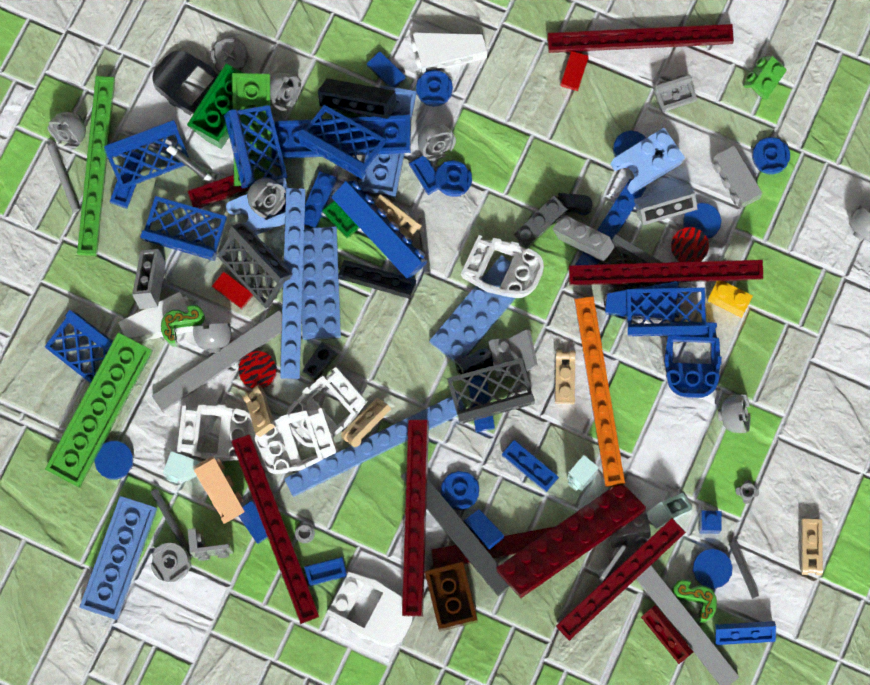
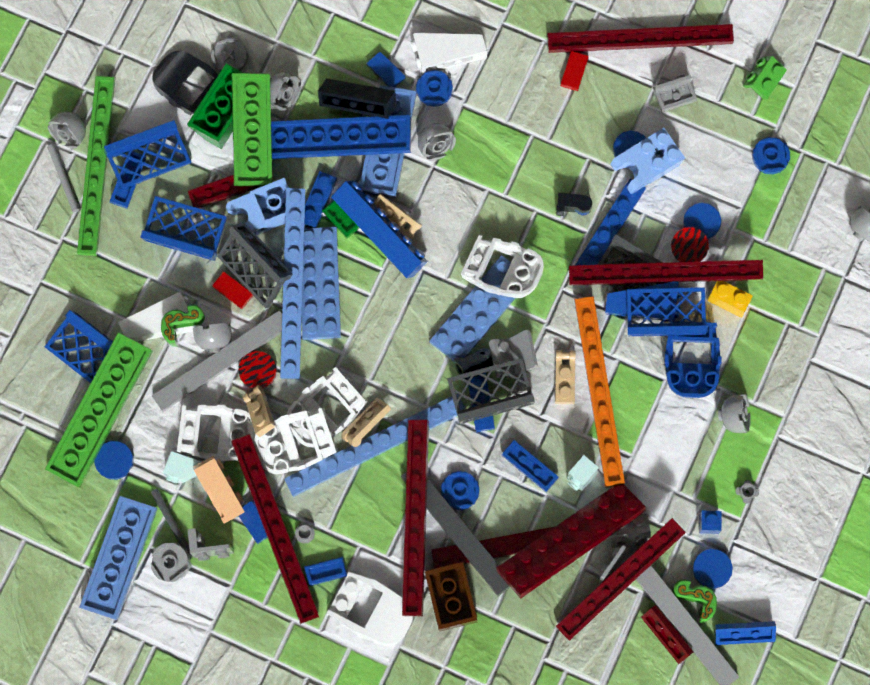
(149, 279): light grey brick -> none
(190, 164): flat silver bar -> none
(239, 145): blue fence -> none
(266, 197): light grey cylinder -> none
(319, 361): black leg -> none
(334, 154): blue fence -> none
(377, 279): black plate -> none
(424, 245): flat silver bar -> none
(425, 174): blue tile -> none
(453, 178): blue tile -> none
(484, 529): blue tile -> none
(540, 221): dark grey plate -> none
(583, 237): light grey brick -> none
(665, 204): light grey brick -> none
(669, 508): light aqua slope -> none
(736, 177): light grey brick -> none
(743, 569): flat silver bar -> none
(811, 546): tan plate -> none

